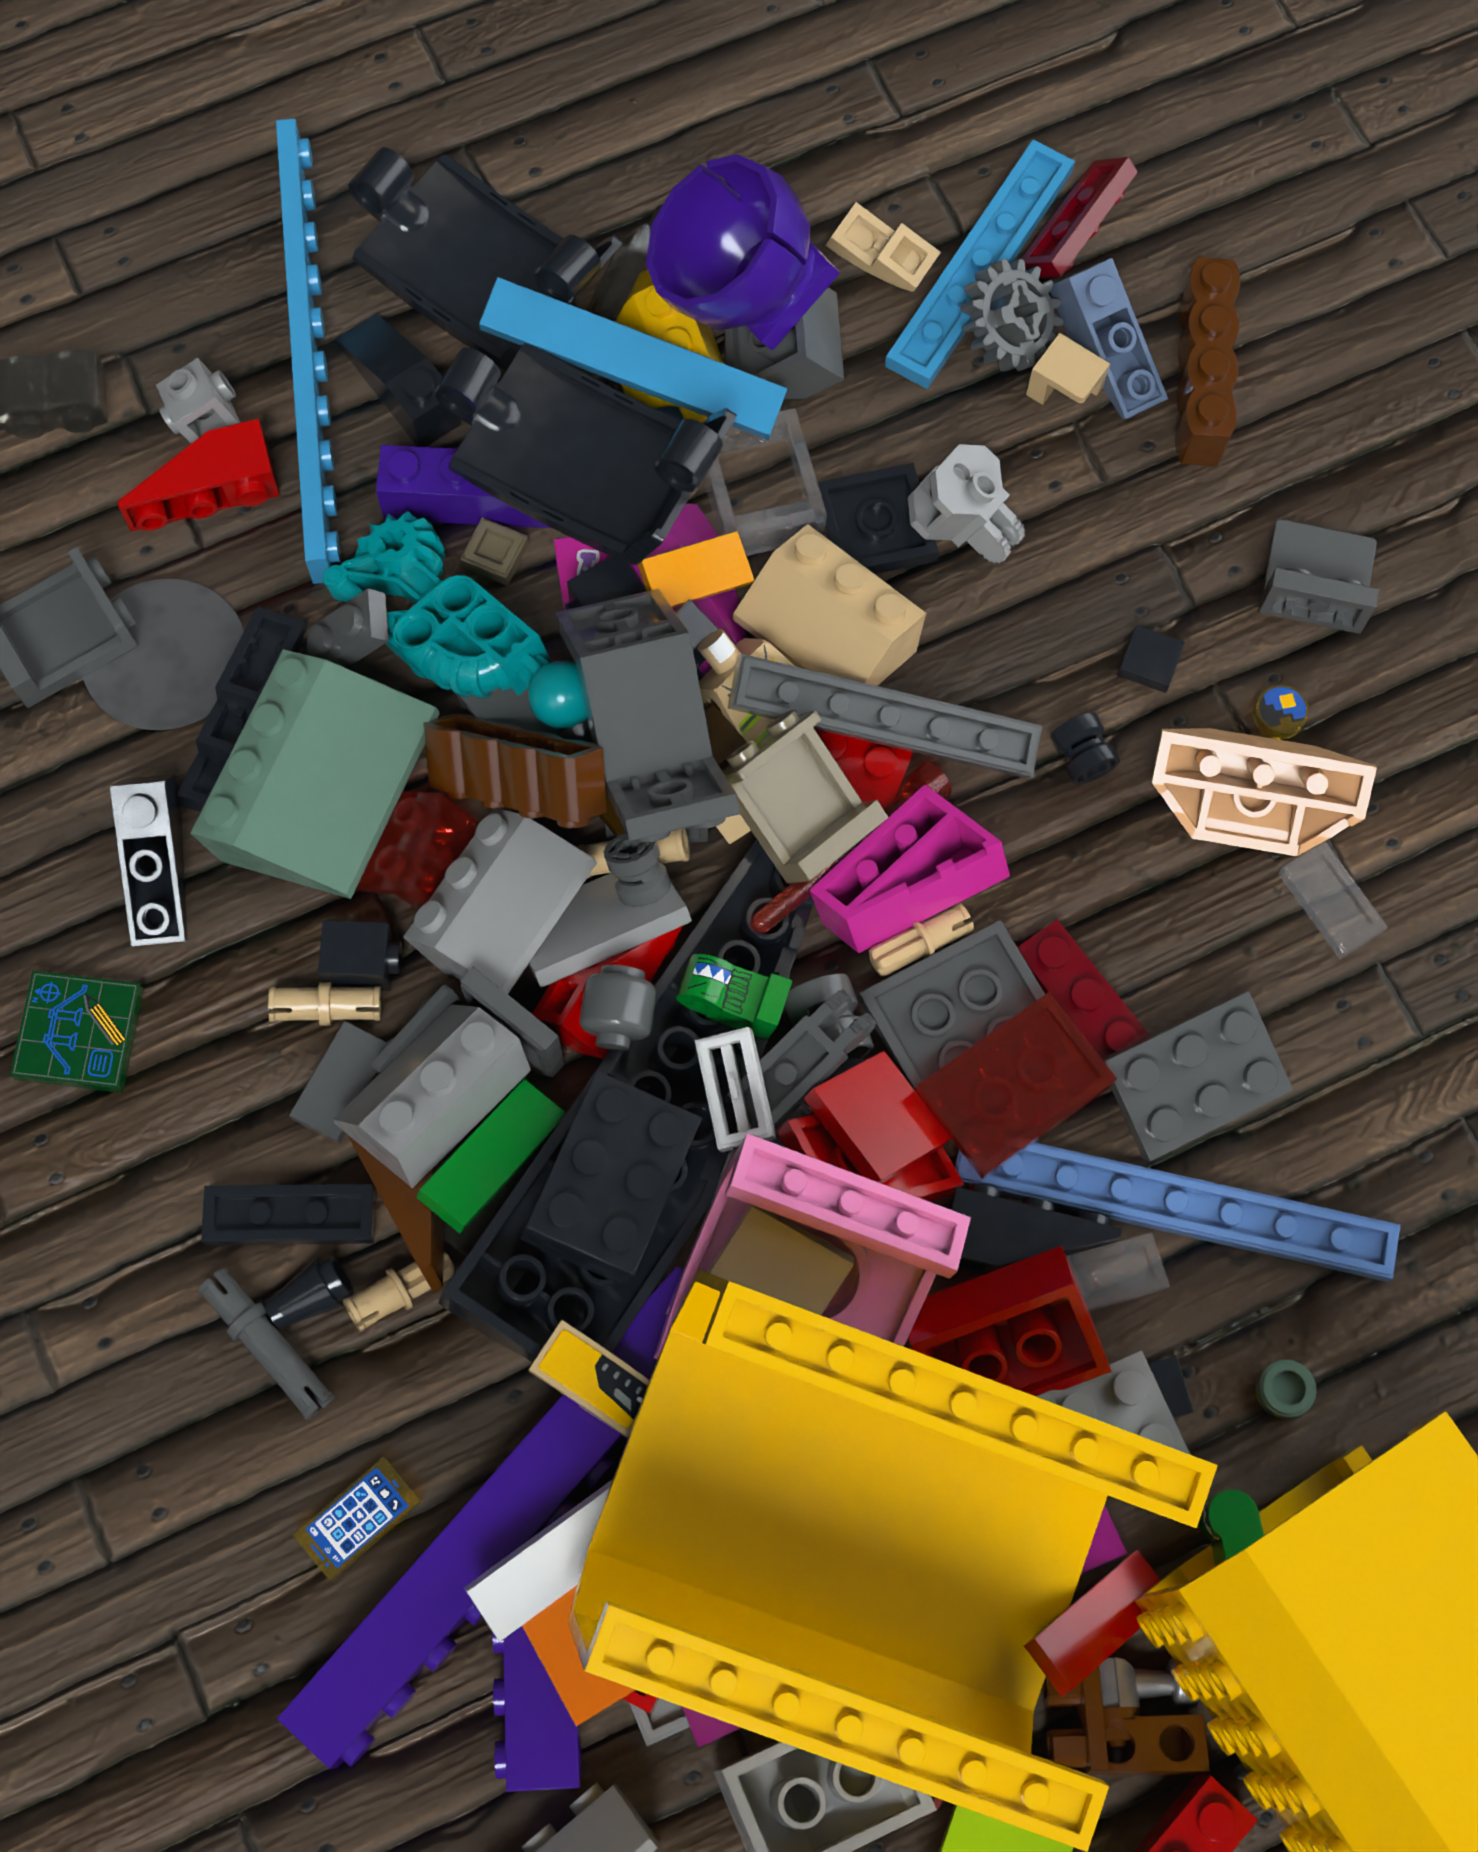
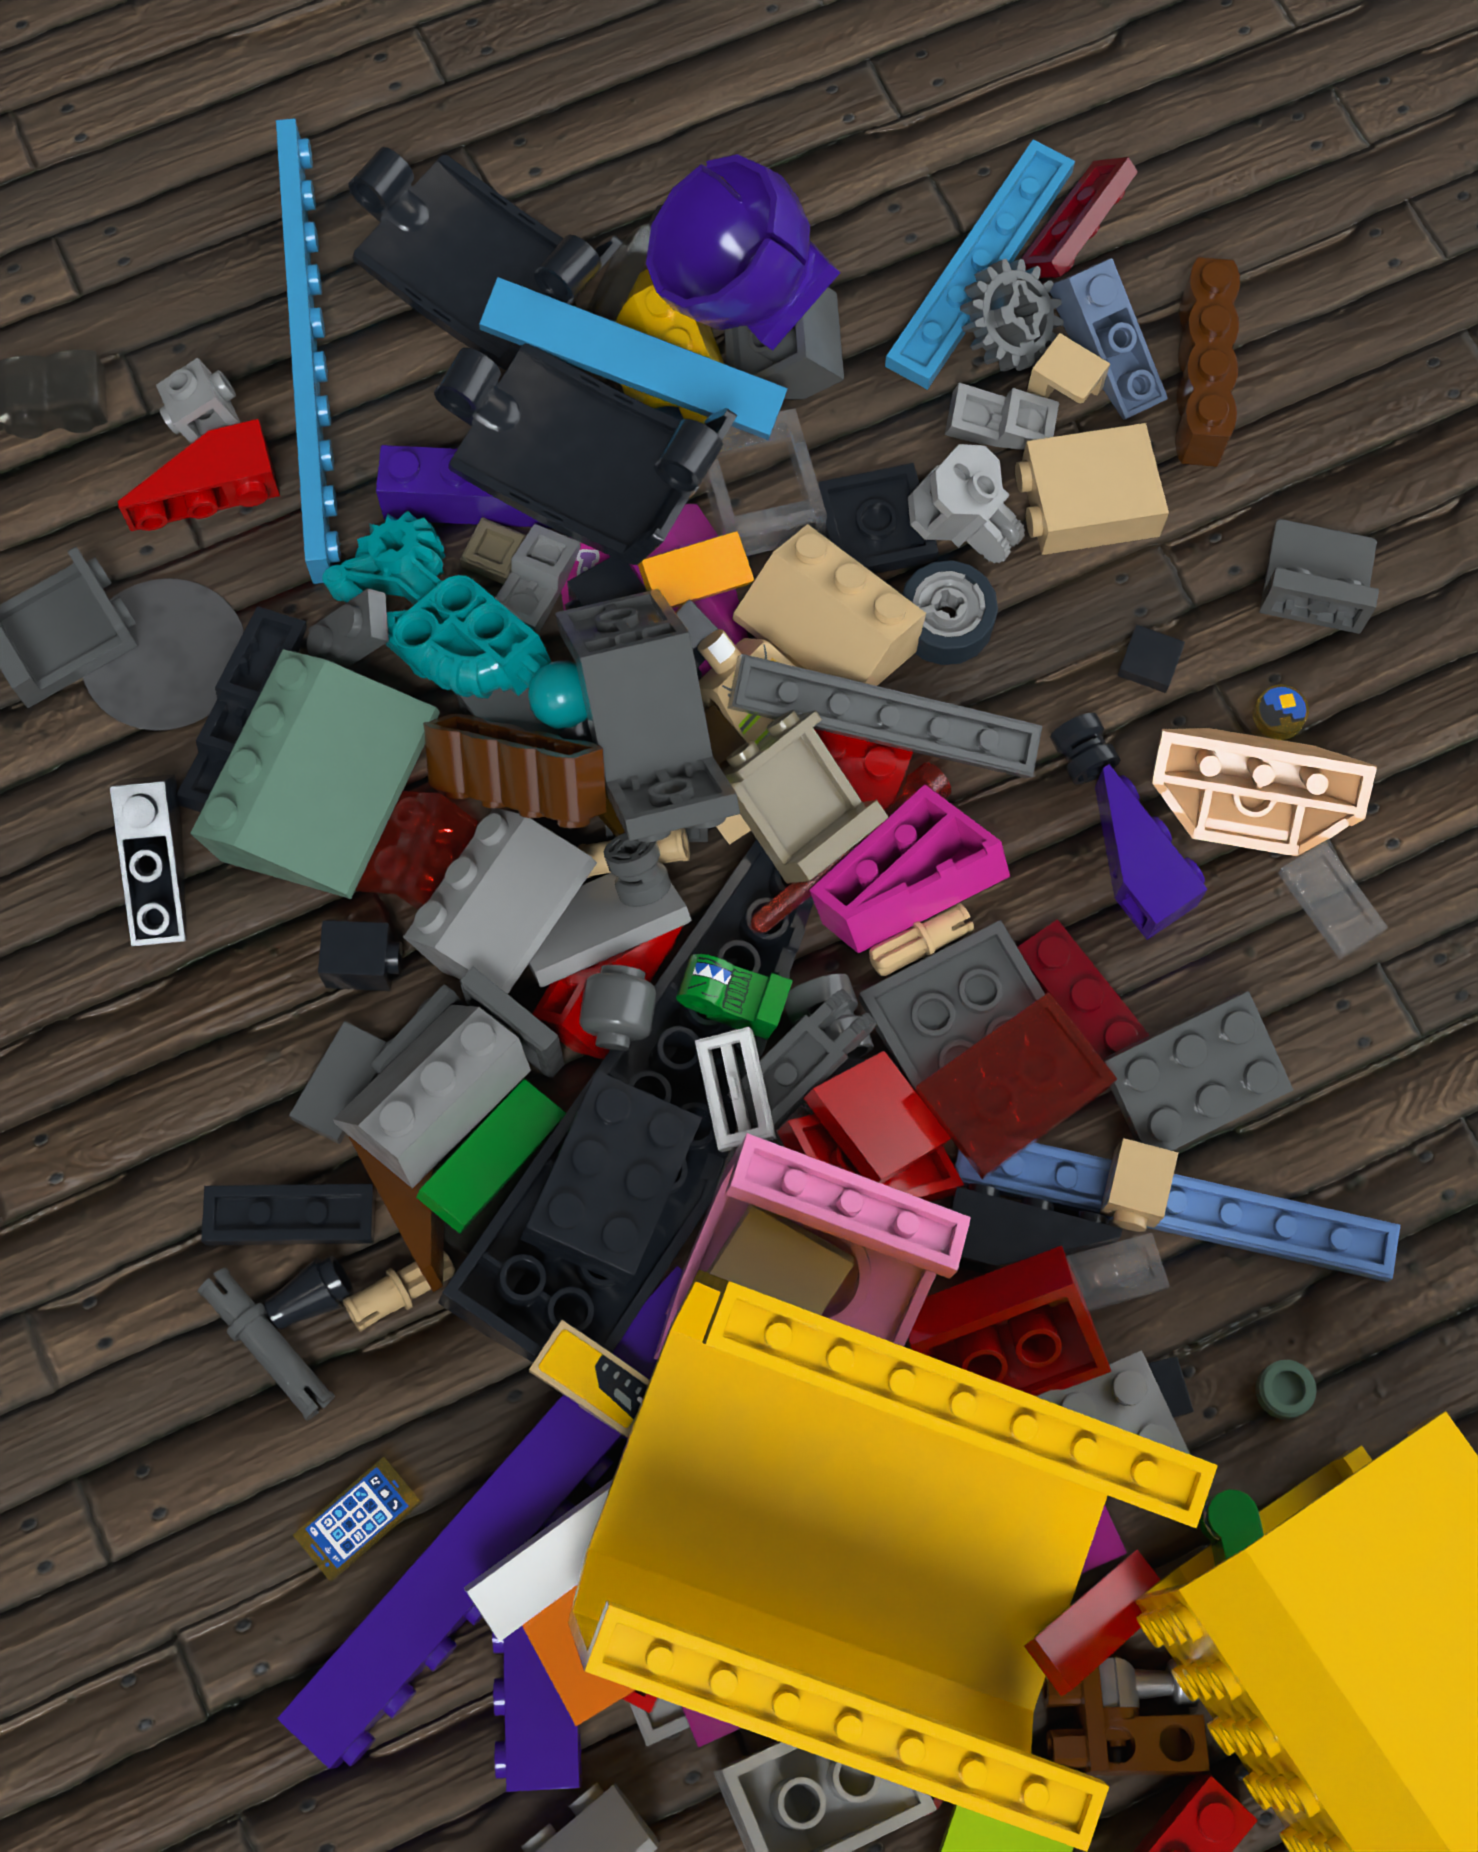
(77, 1031): dark green tile -> none
(324, 1003): tan pin -> none
(400, 378): black slope -> none
(538, 575): none -> light grey slope
(890, 255): tan slope -> none
(965, 591): none -> wheel
(998, 419): none -> light grey slope
(1092, 489): none -> tan brick
(1138, 1185): none -> tan brick
(1144, 866): none -> dark purple slope

